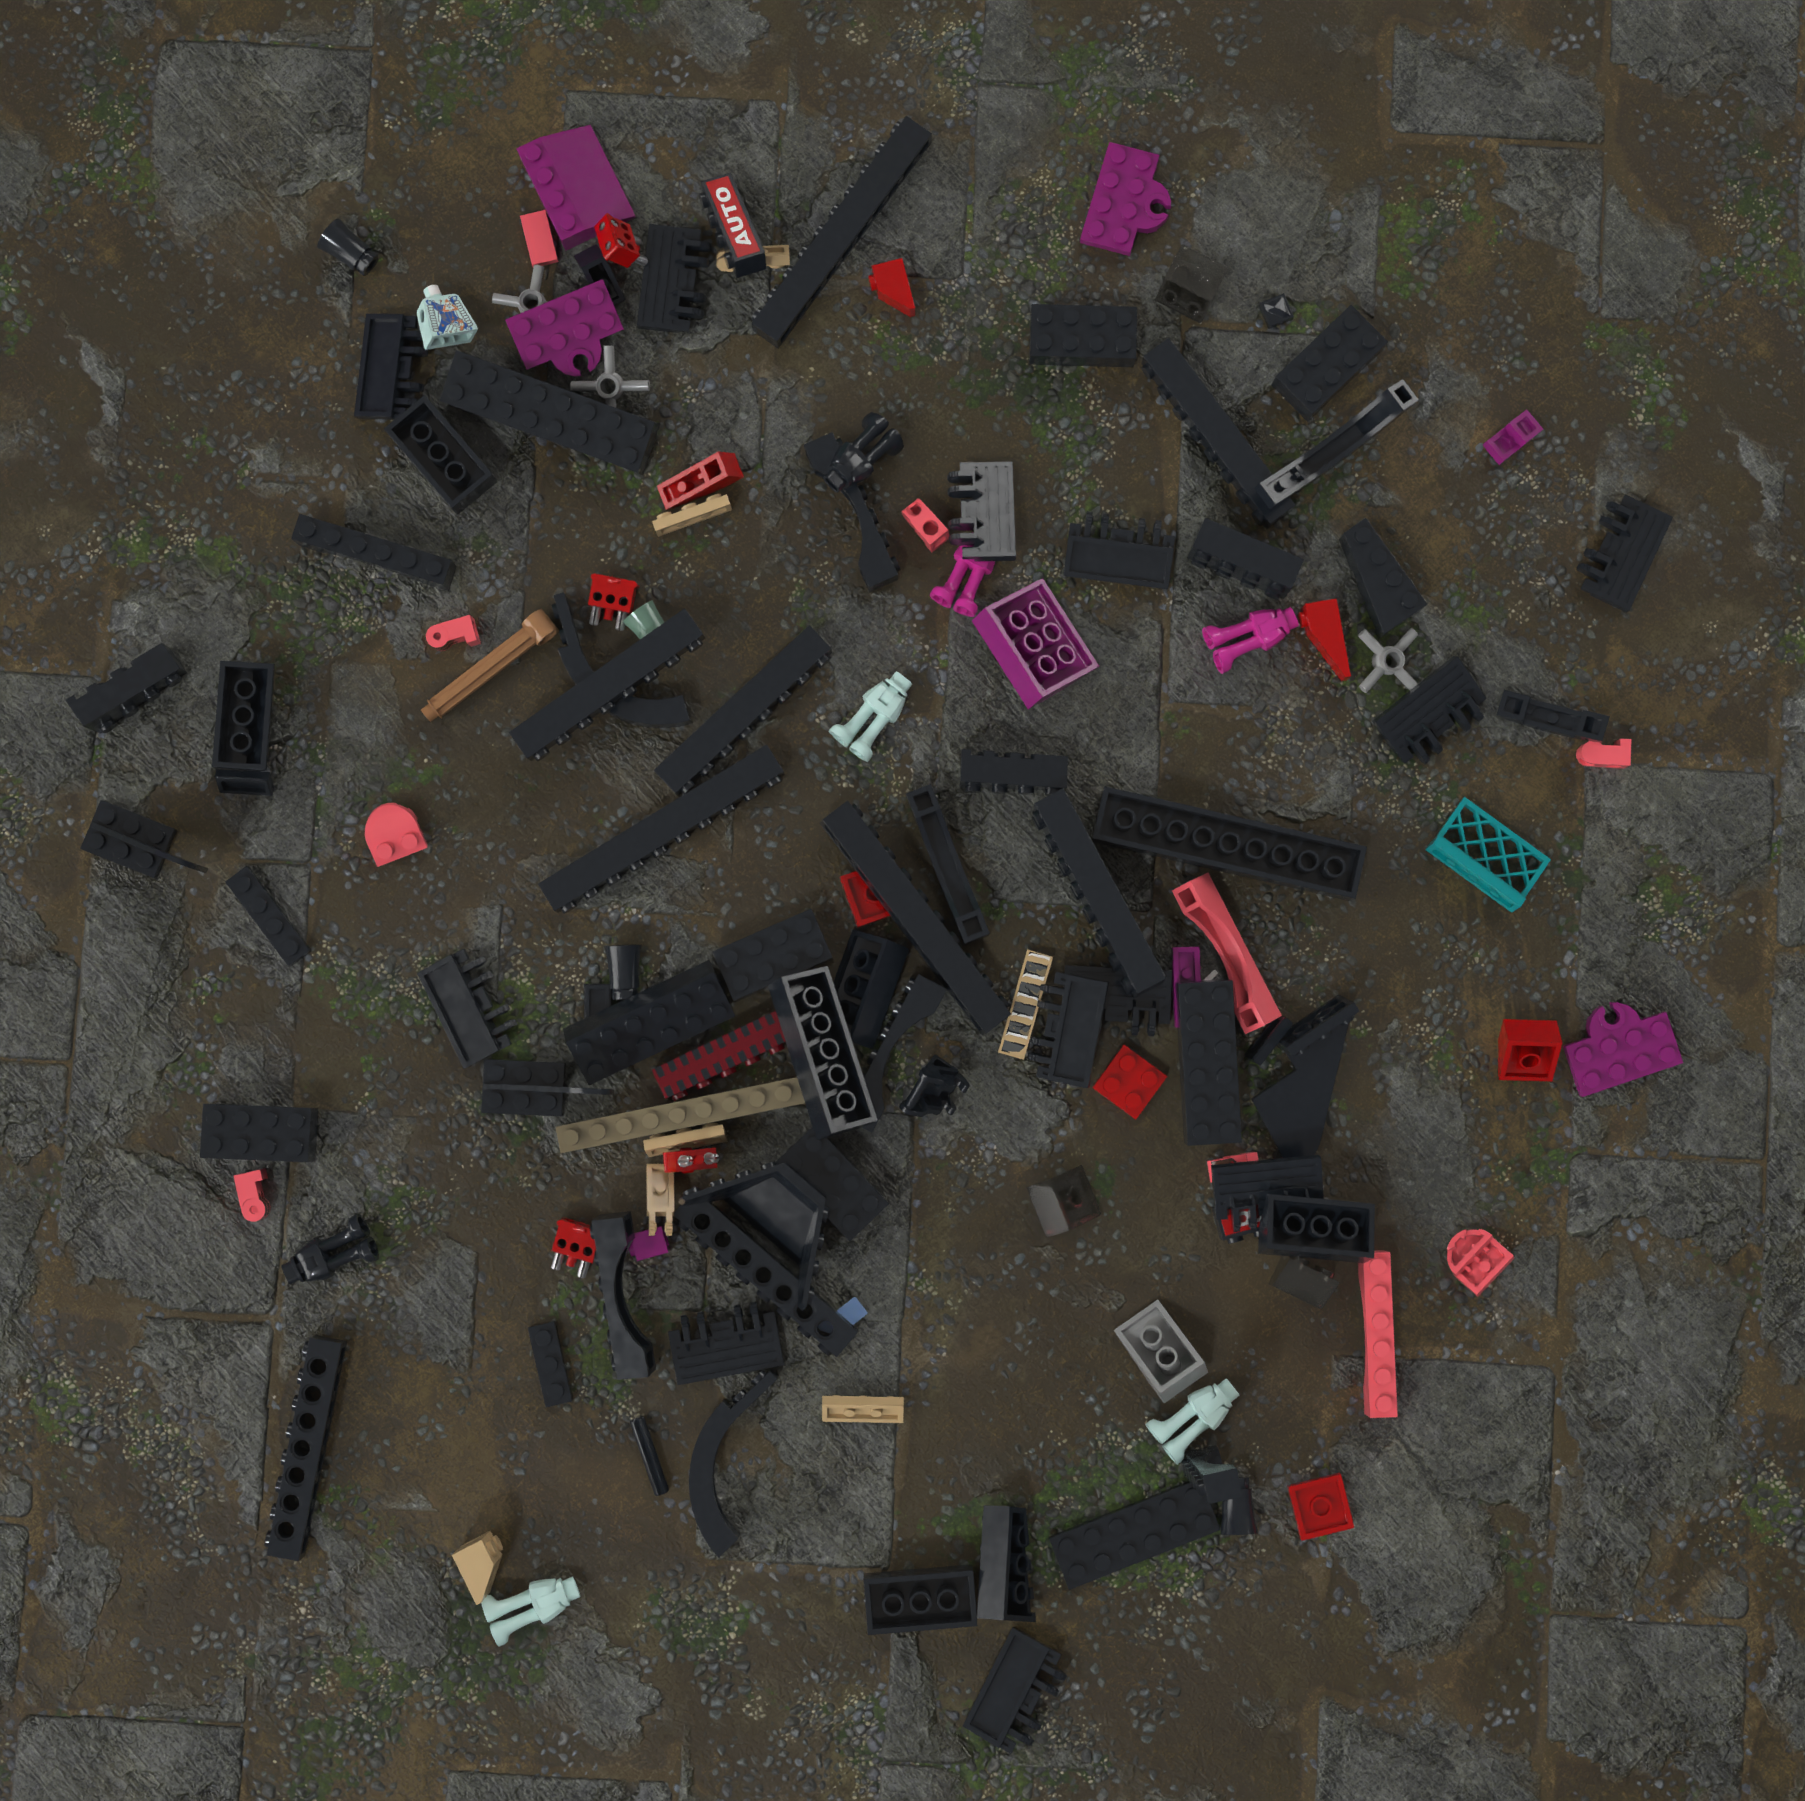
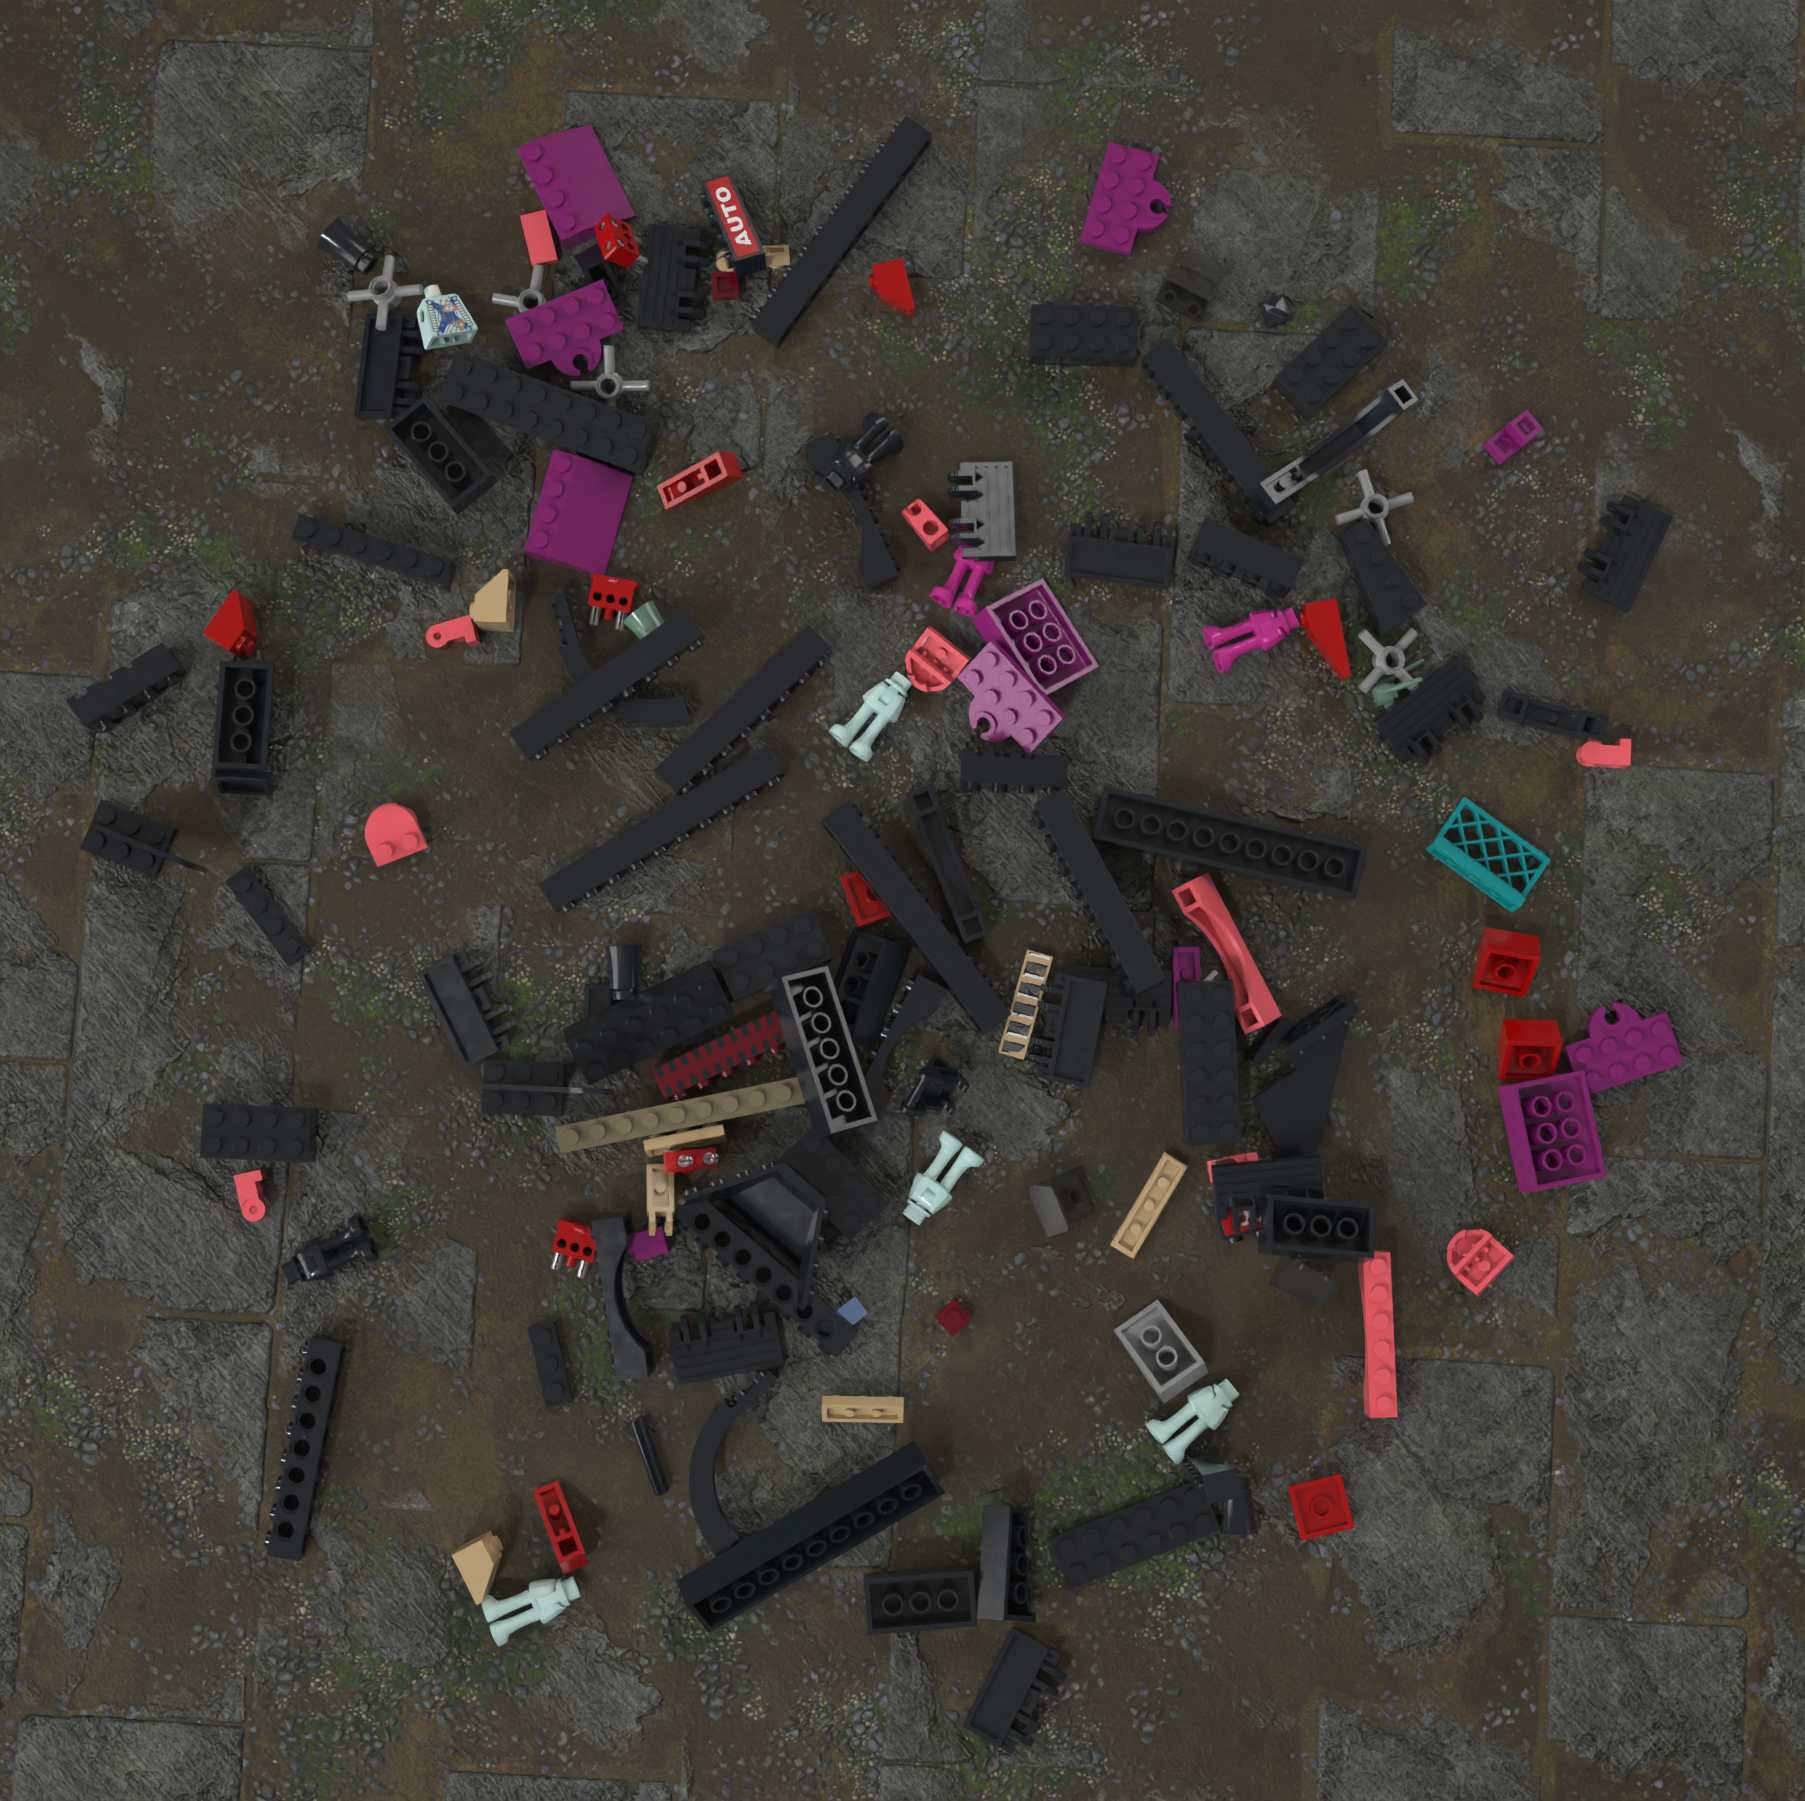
(234, 626): none -> red slope
(385, 292): none -> light grey bar
(496, 604): none -> tan slope
(536, 630): medium nougat piece -> none
(560, 1527): none -> red slope
(578, 513): none -> magenta slope
(691, 514): tan plate -> none
(725, 286): none -> dark red plate
(810, 1537): none -> black brick
(929, 1195): none -> light aqua piece
(934, 662): none -> coral slope
(953, 1317): none -> dark red plate
(1008, 700): none -> magenta plate
(1129, 1082): red plate -> none
(1148, 1205): none -> tan tile
(1383, 503): none -> light grey bar
(1386, 693): none -> sand green plant
(1506, 961): none -> red slope
(1551, 1131): none -> magenta slope

